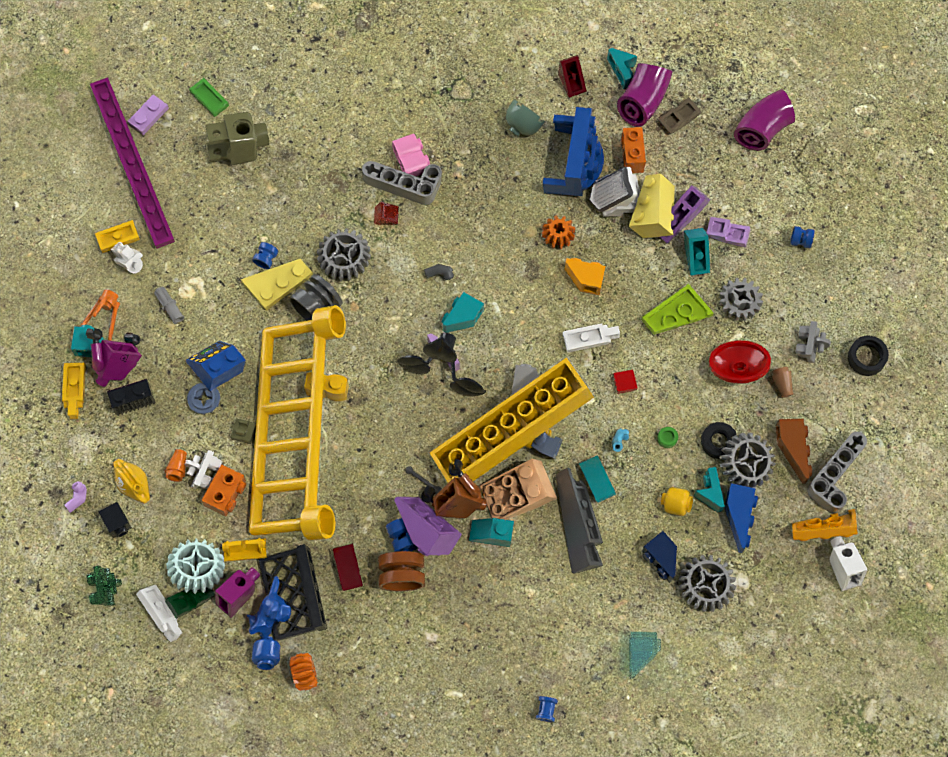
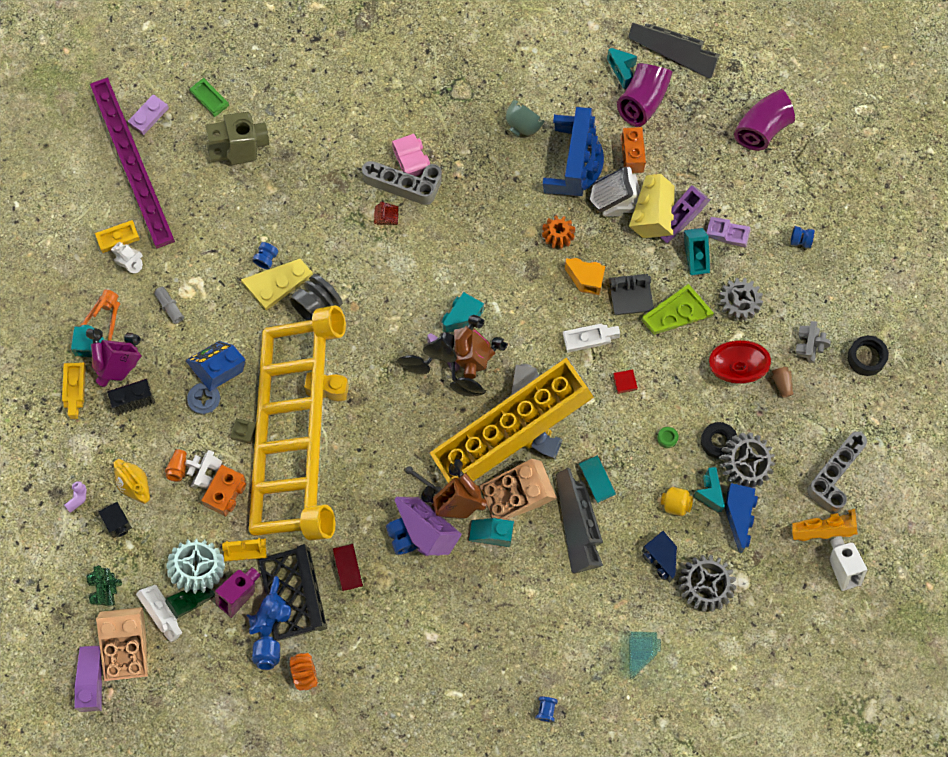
(89, 680): none -> medium lavender slope
(122, 643): none -> light nougat slope
(354, 245): light grey gear -> none
(401, 571): dark orange wheel -> none
(441, 269): dark grey arm -> none
(473, 349): none -> dark orange torso
(572, 76): dark red slope -> none
(618, 437): medium azure arm -> none
(631, 294): none -> dark grey hinge
(676, 47): none -> dark grey wedge
(680, 116): dark tan slope -> none
(792, 442): dark orange slope -> none

